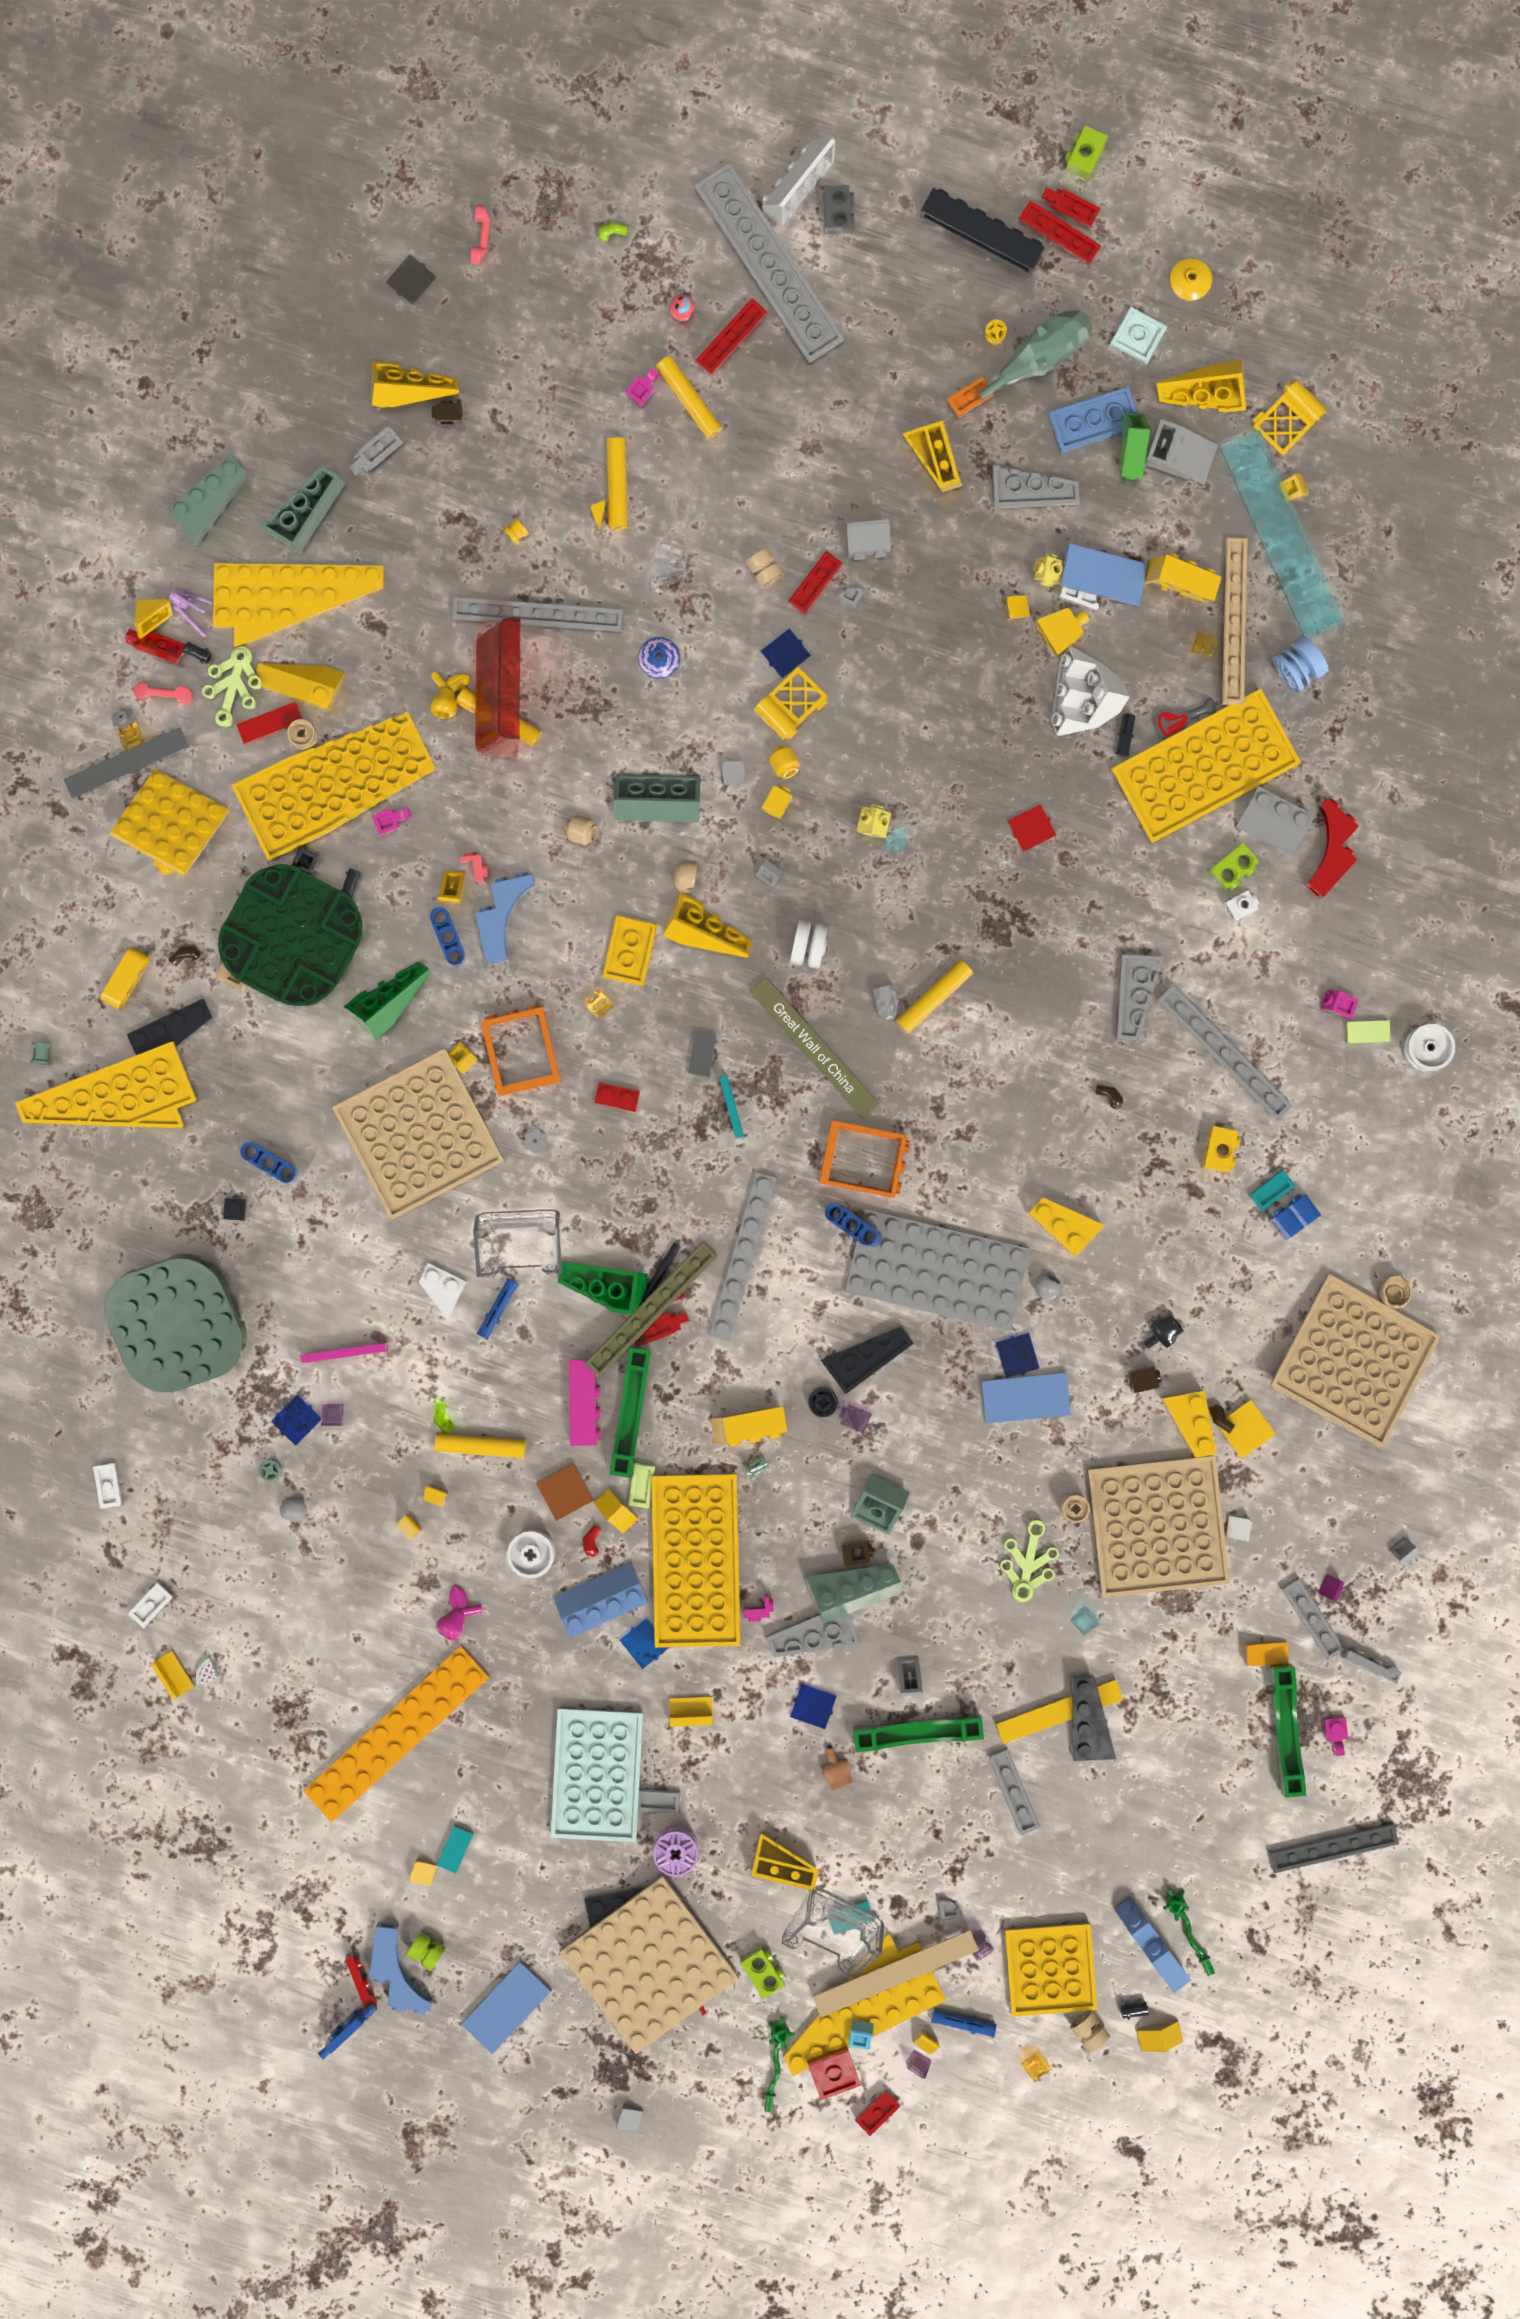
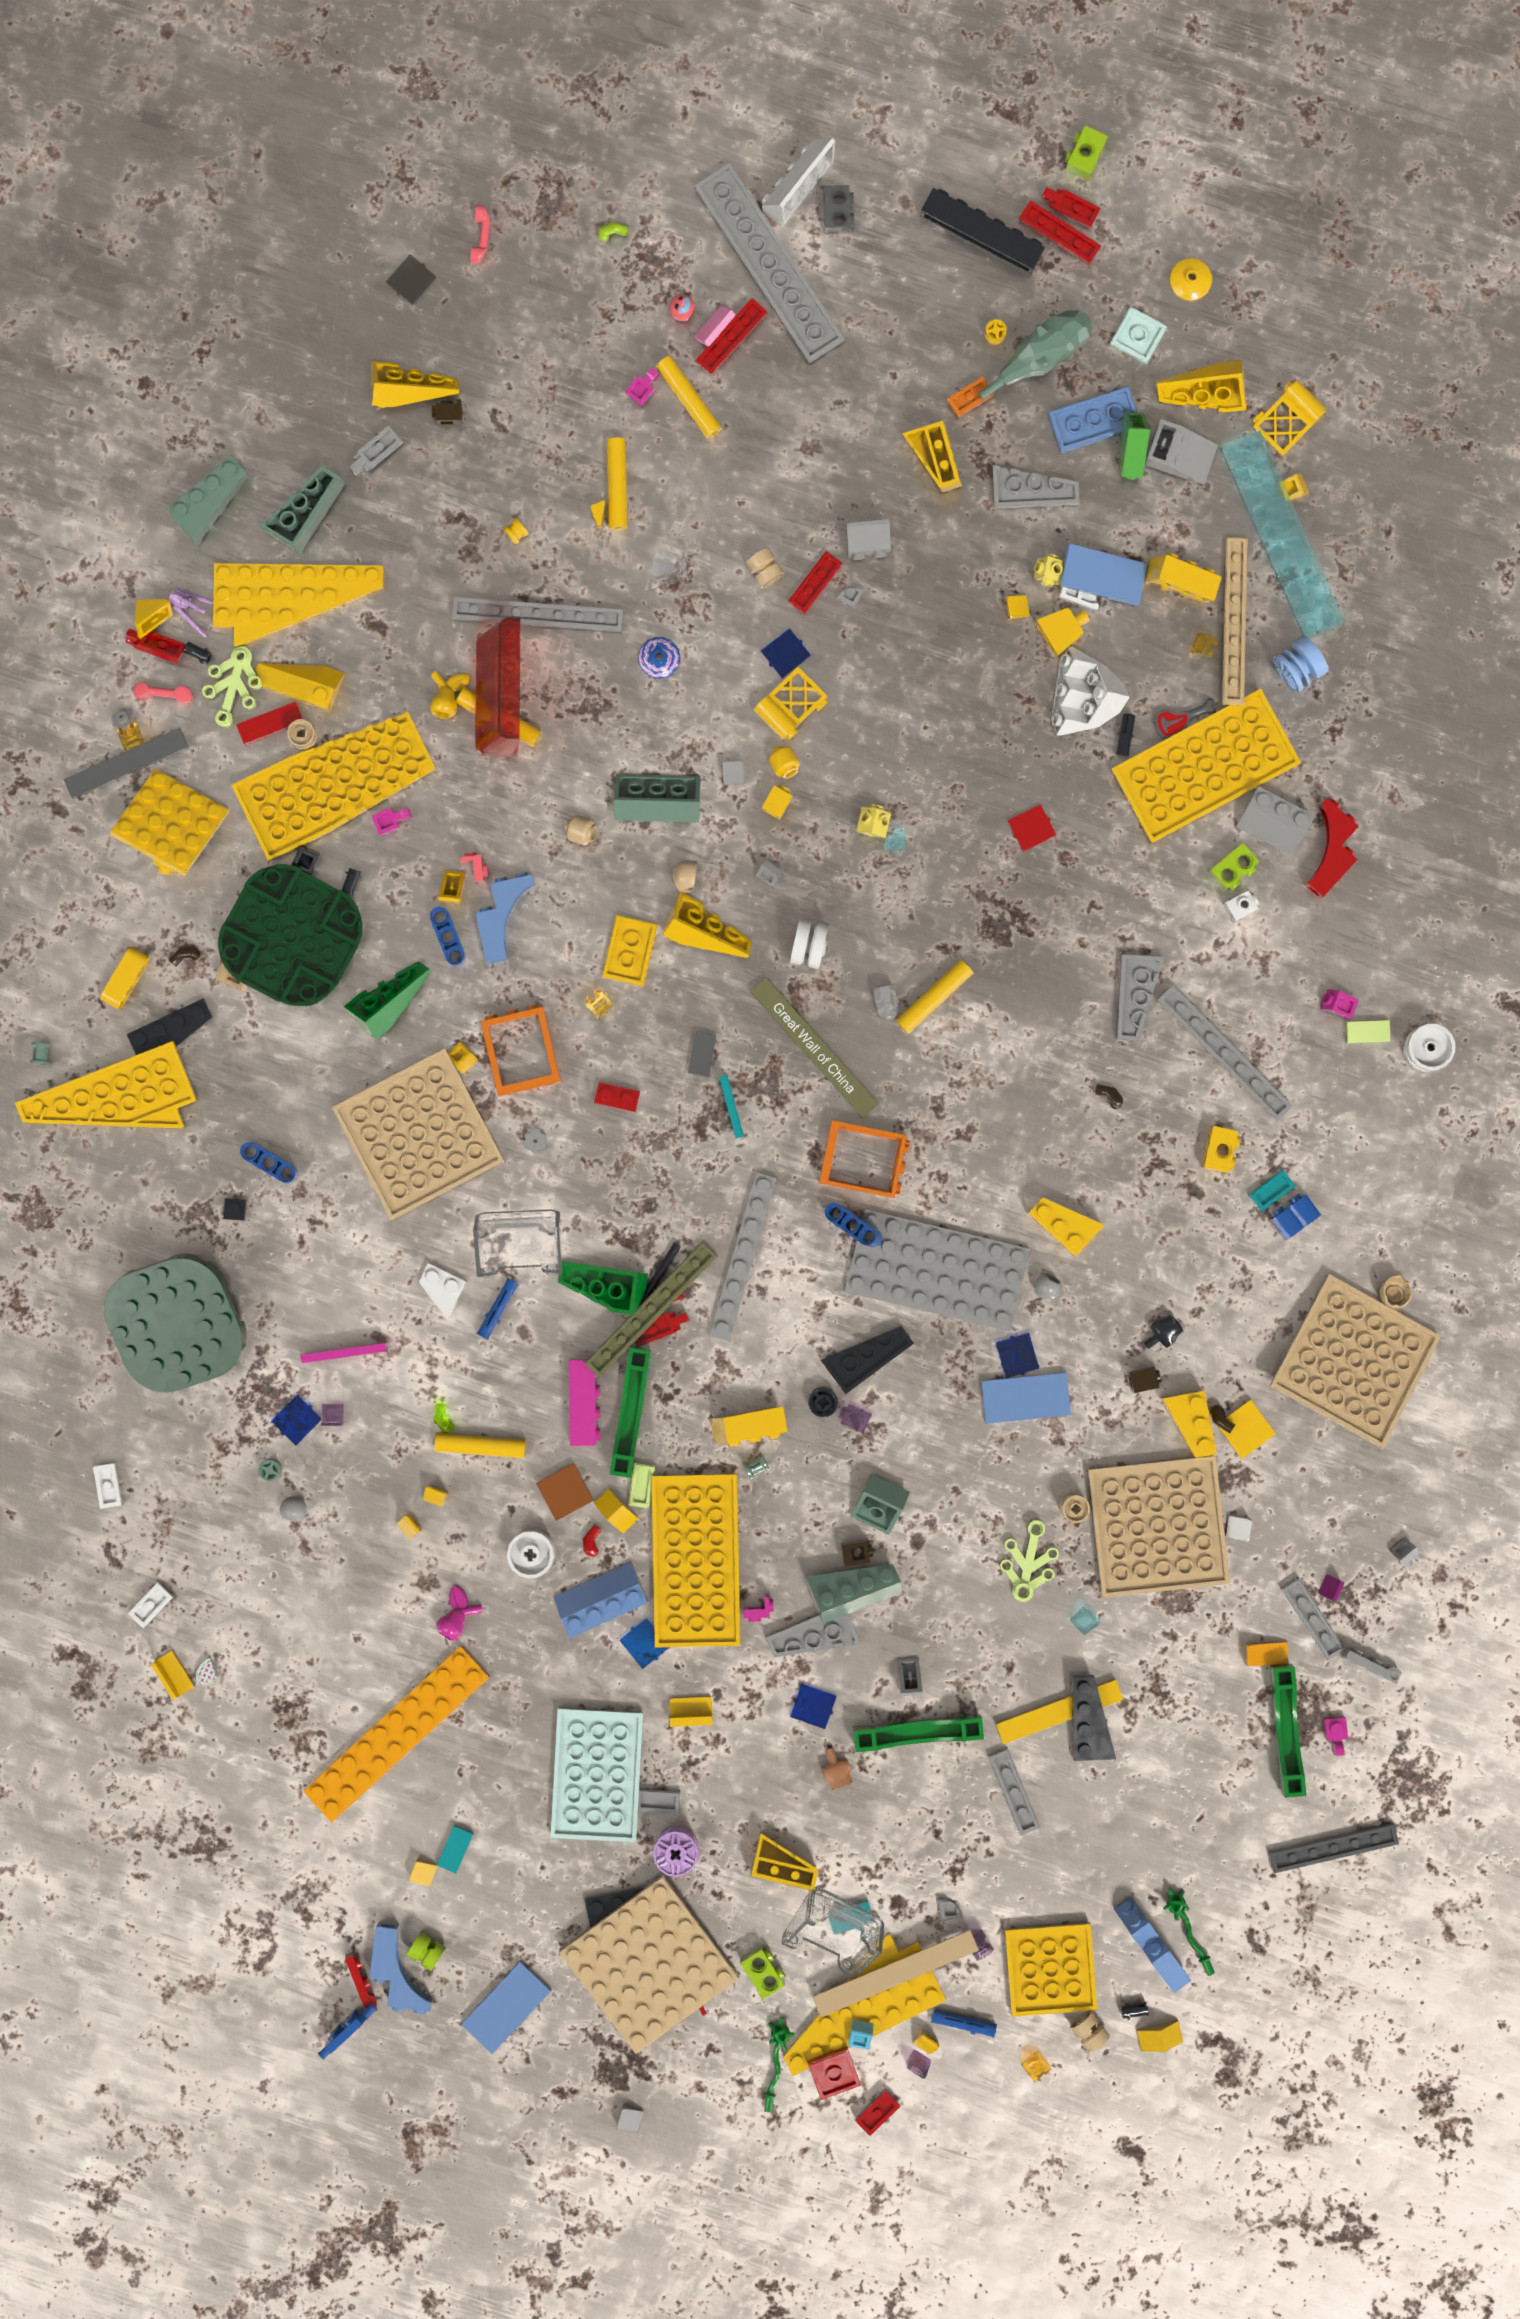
(714, 325): none -> bright pink tile

